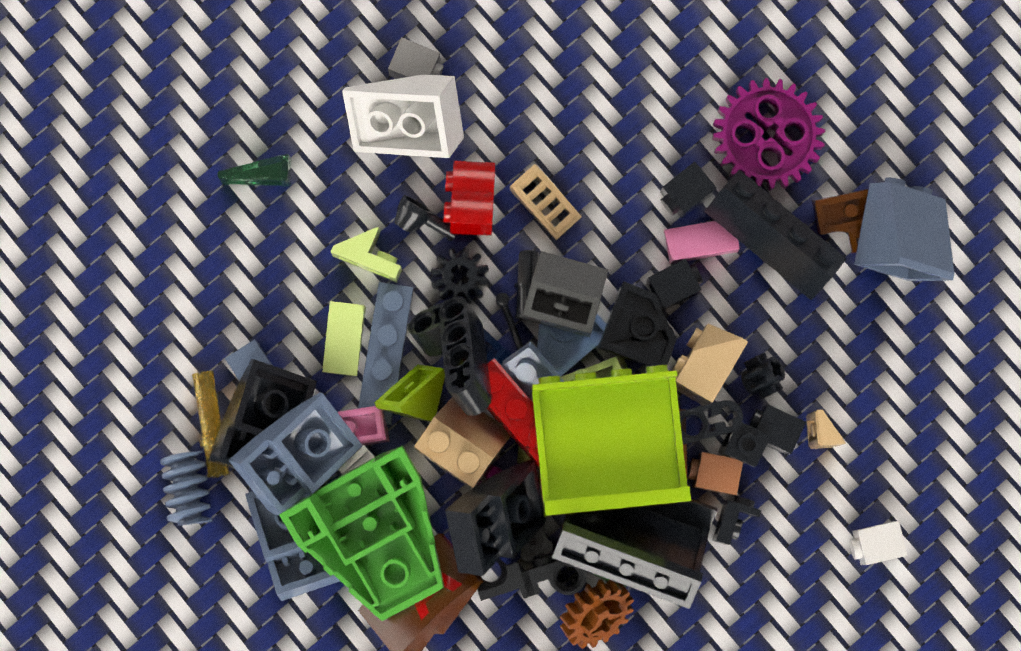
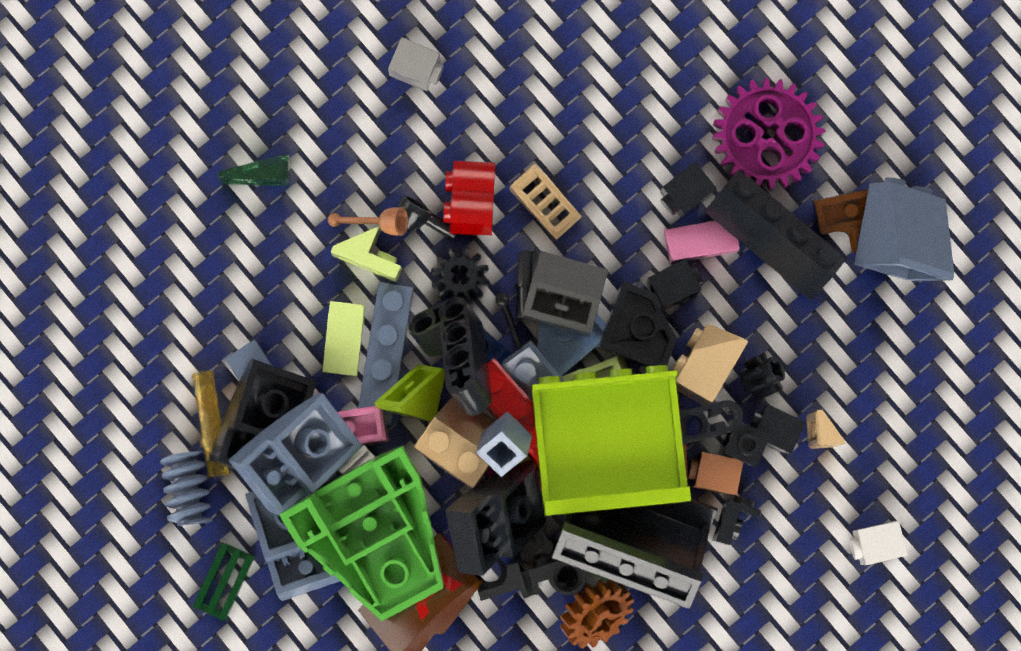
(211, 608): none -> dark green tile
(391, 221): none -> nougat hinge
(405, 116): white slope -> none
(504, 444): none -> sand blue brick

